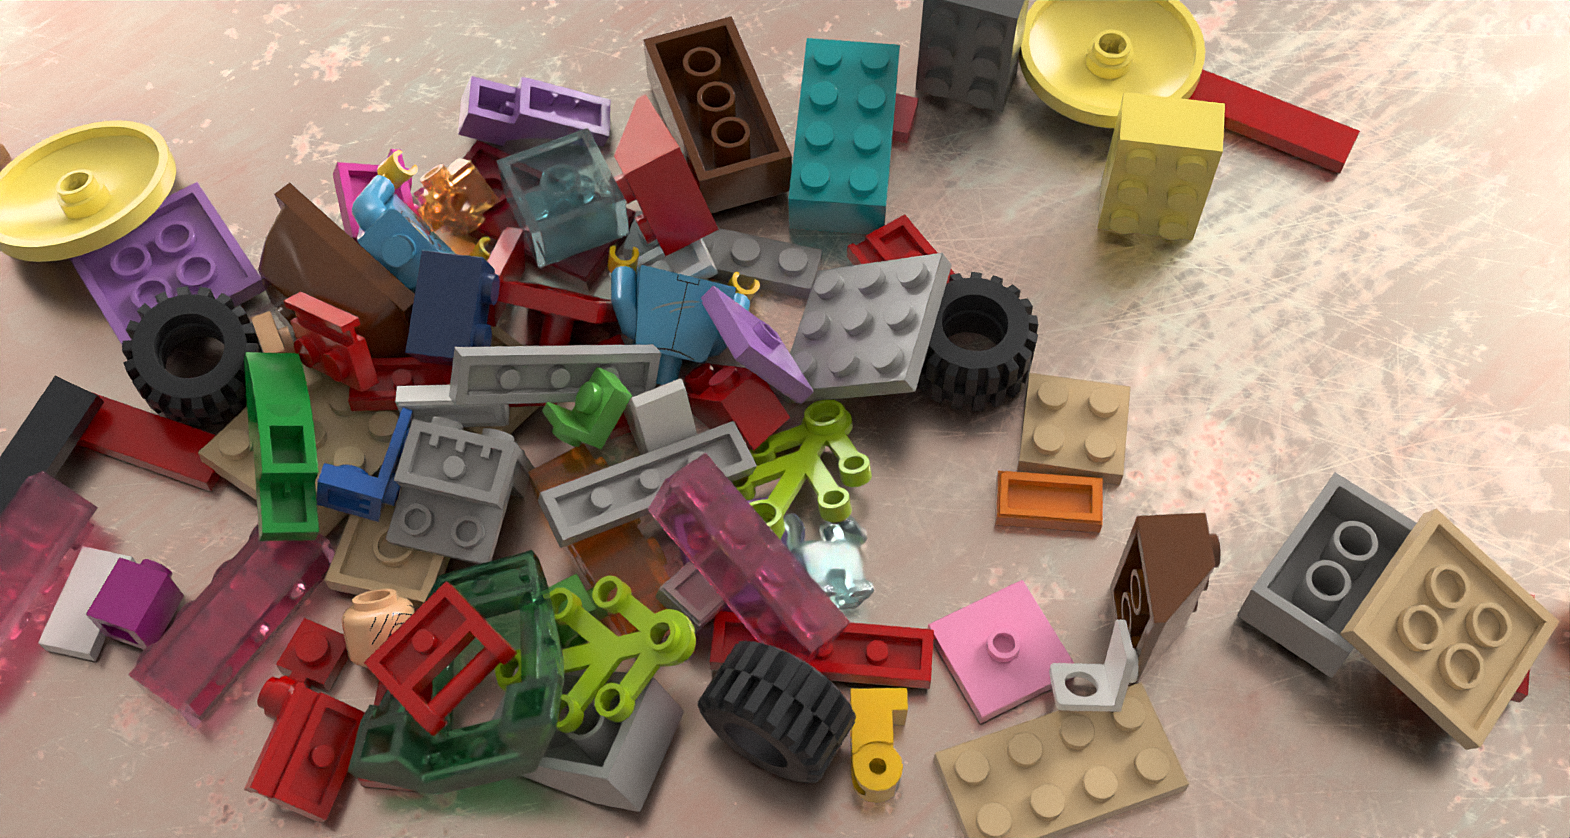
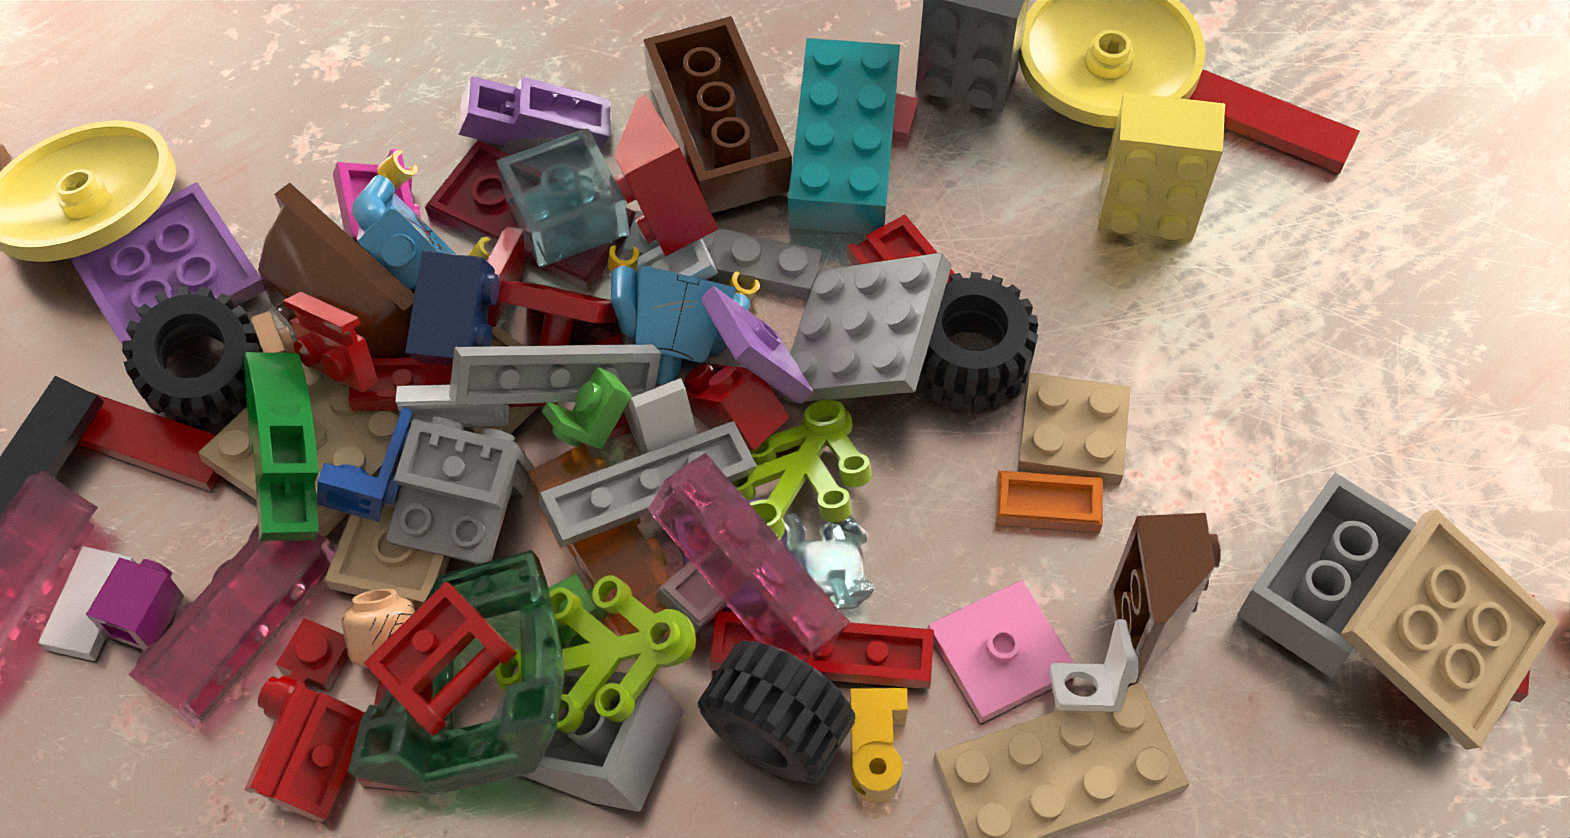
(470, 199): clear orange brick -> none

